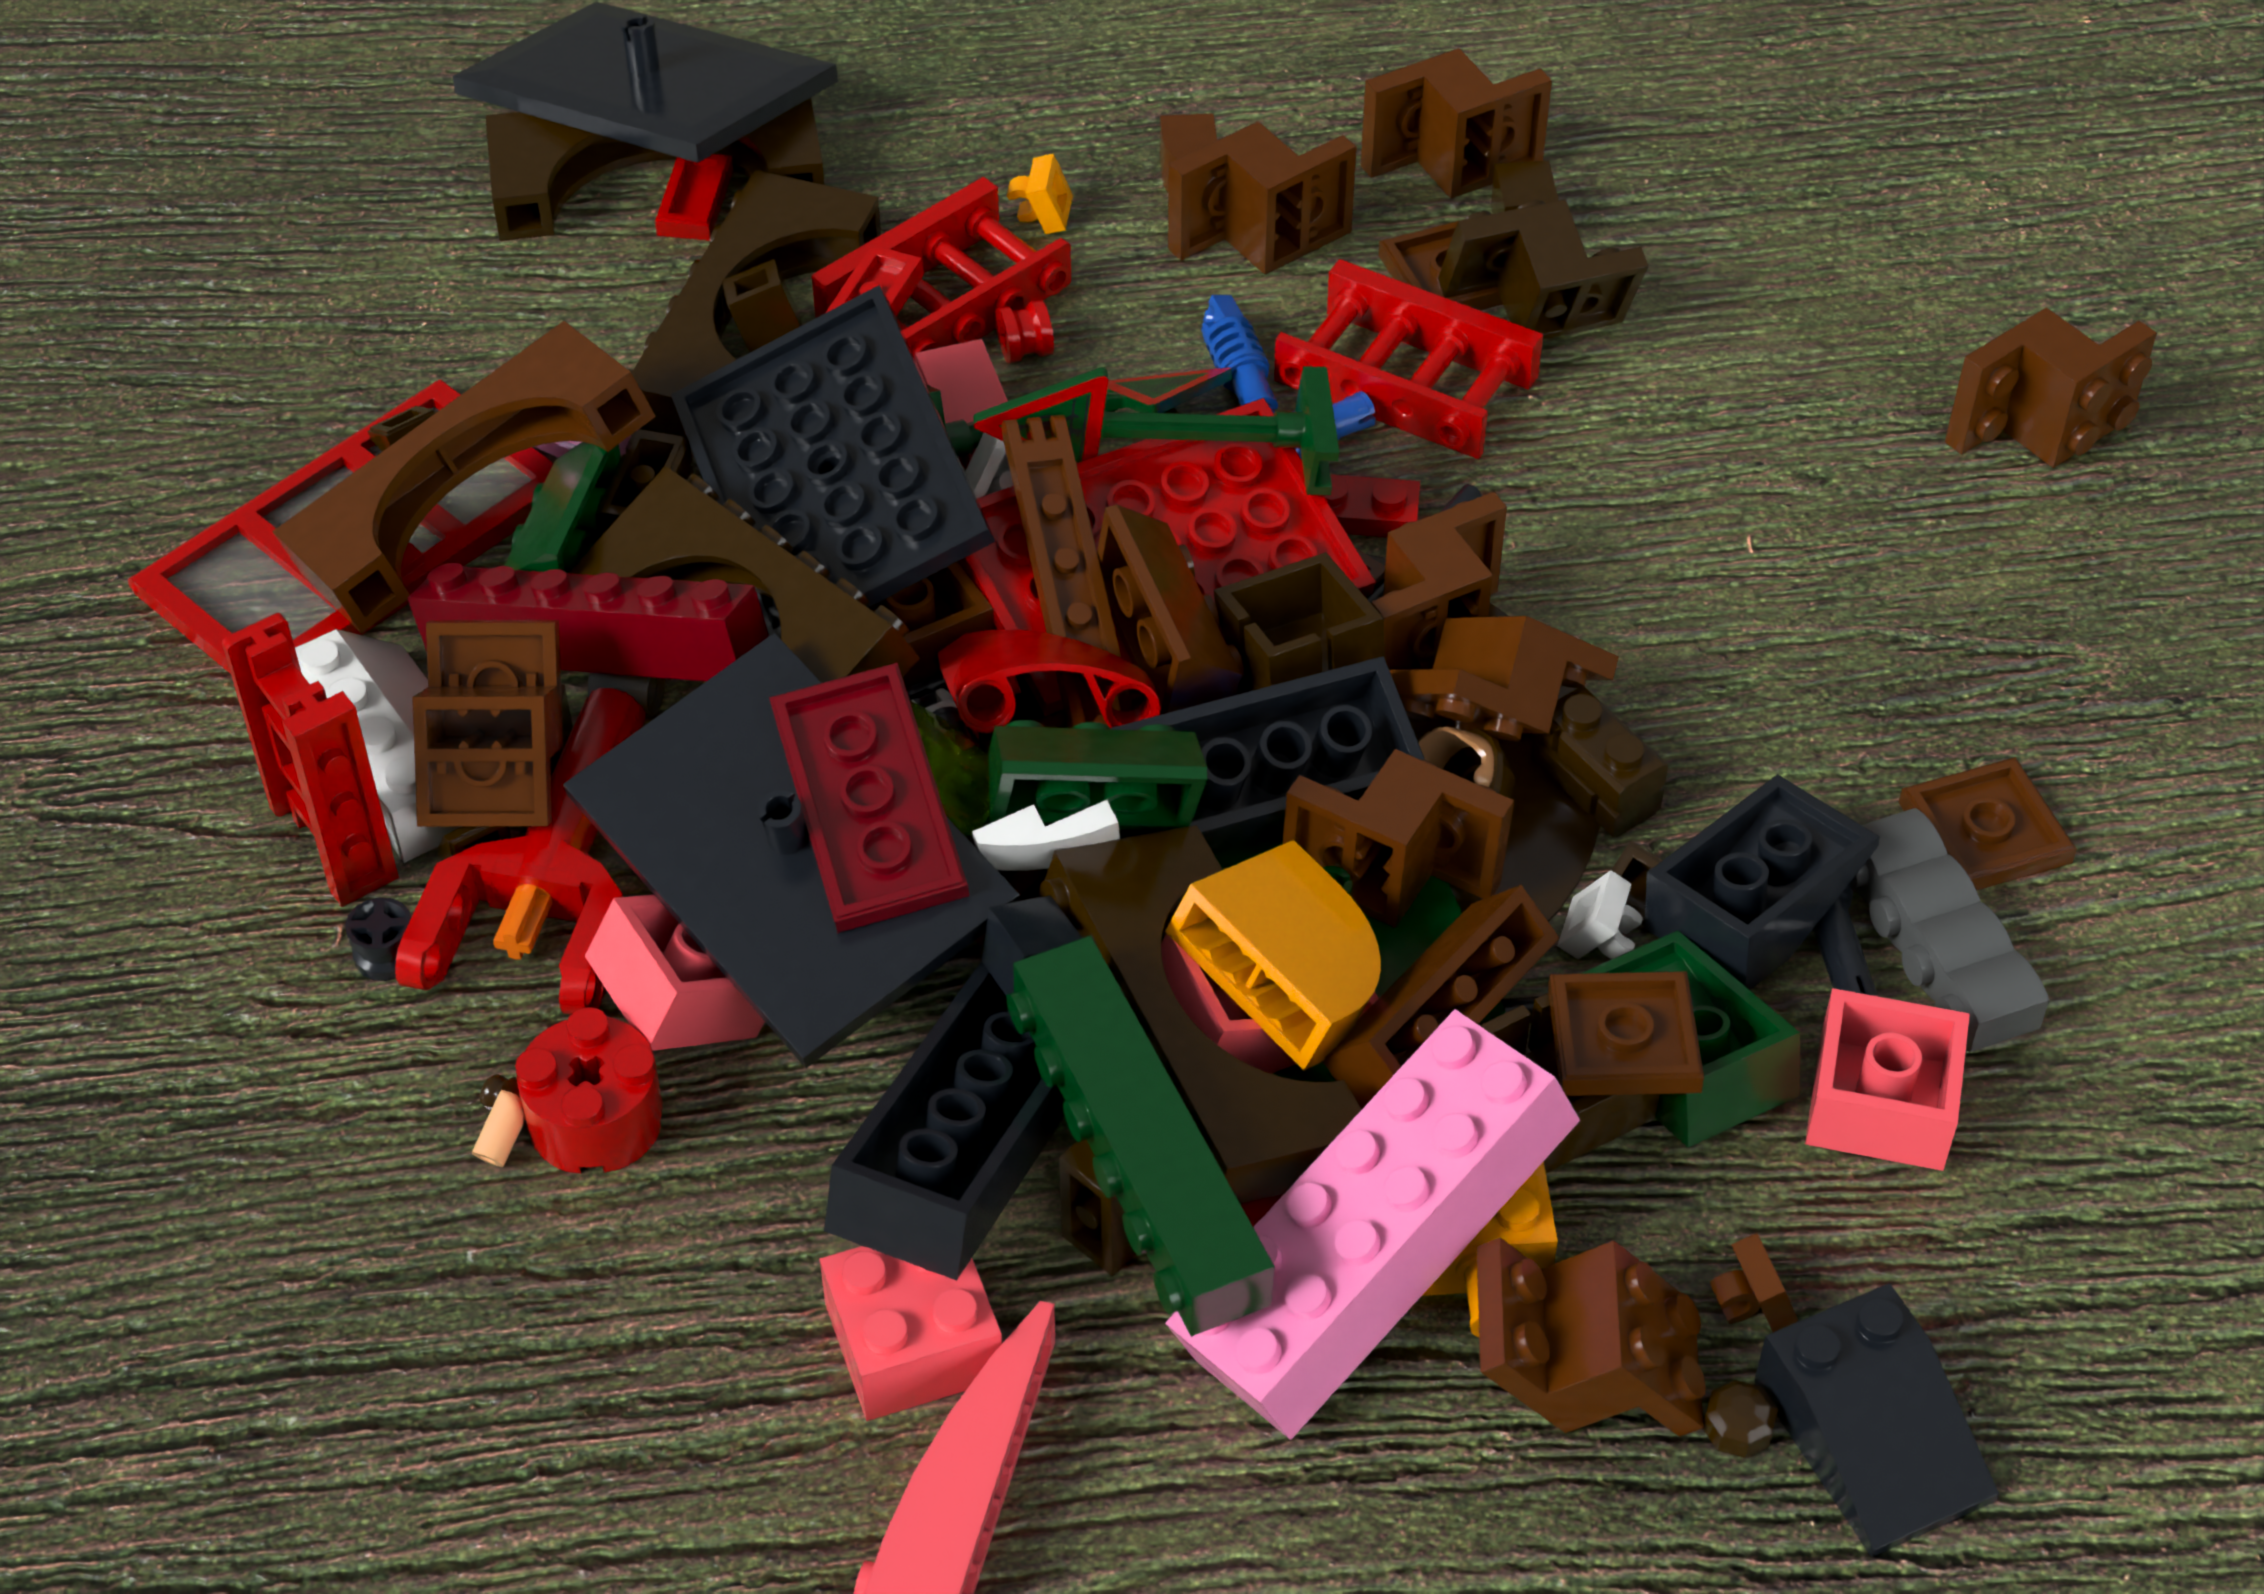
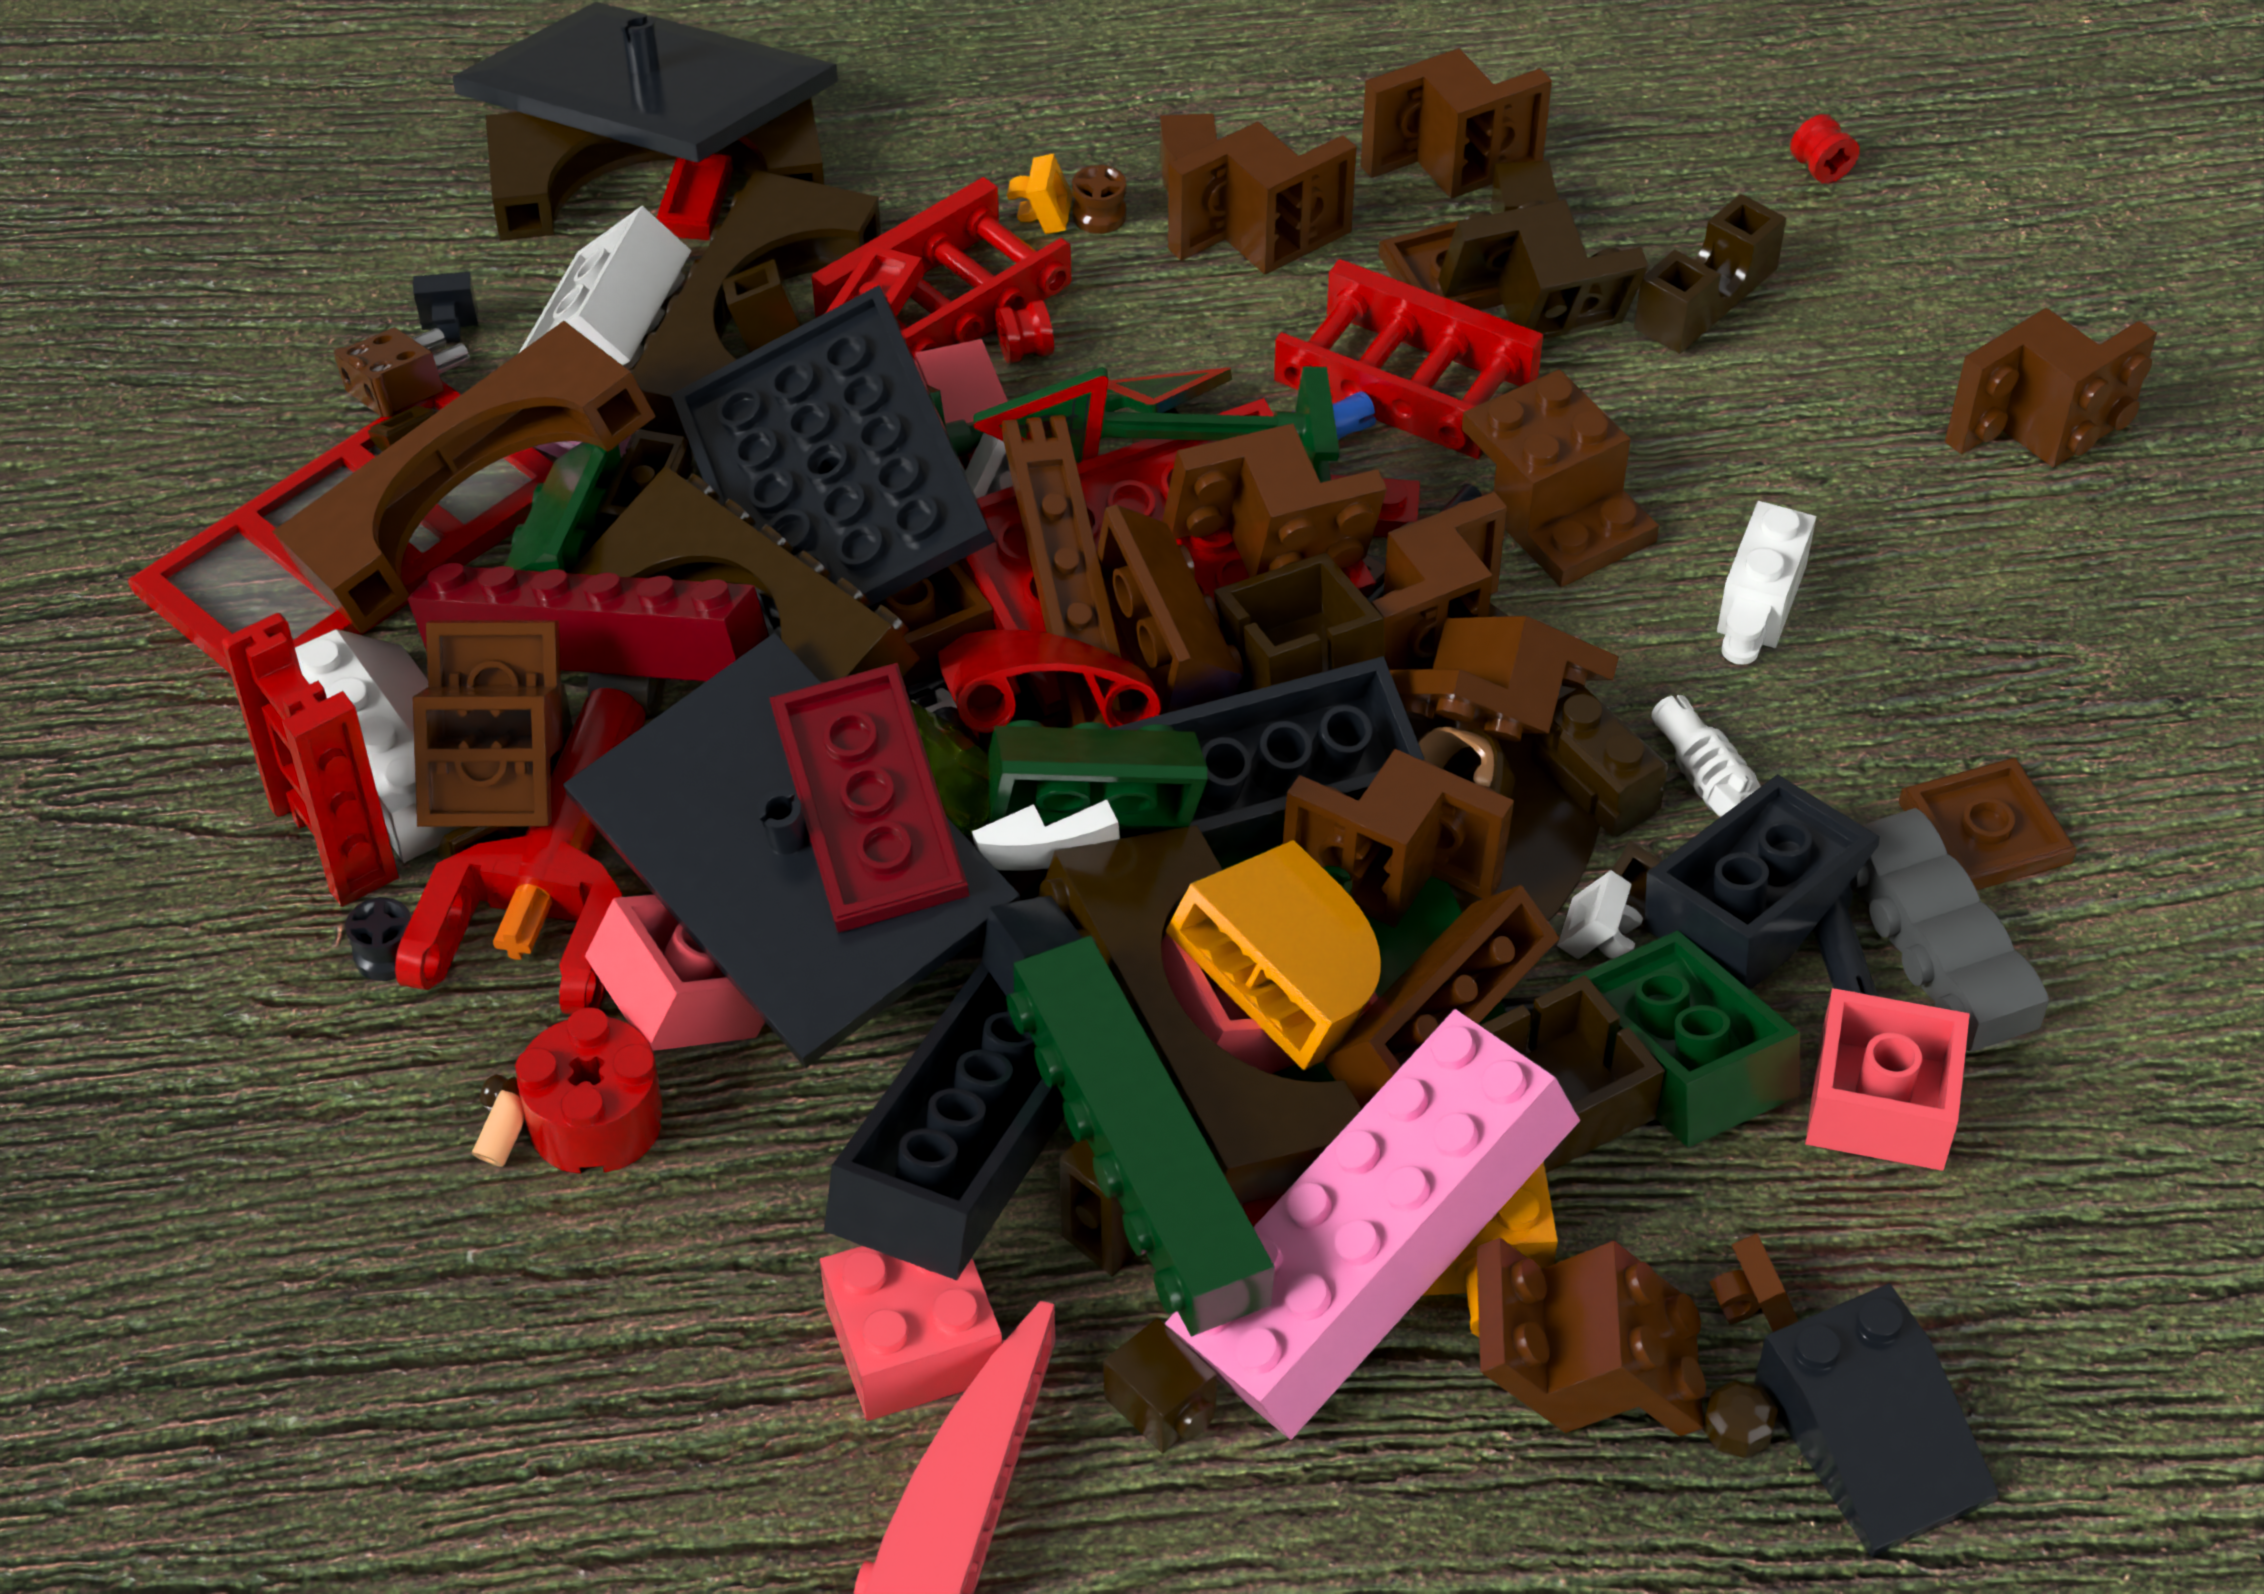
(395, 369): none -> reddish brown piece
(446, 303): none -> black tile
(618, 286): none -> white slope
(1099, 199): none -> reddish brown wheel
(1161, 1386): none -> dark brown brick
(1235, 345): blue hinge -> none
(1272, 501): none -> reddish brown bracket
(1561, 477): none -> reddish brown bracket
(1625, 1033): reddish brown tile -> none
(1688, 296): none -> dark brown arch
(1705, 756): none -> white hinge
(1764, 580): none -> white brick
(1824, 148): none -> red wheel

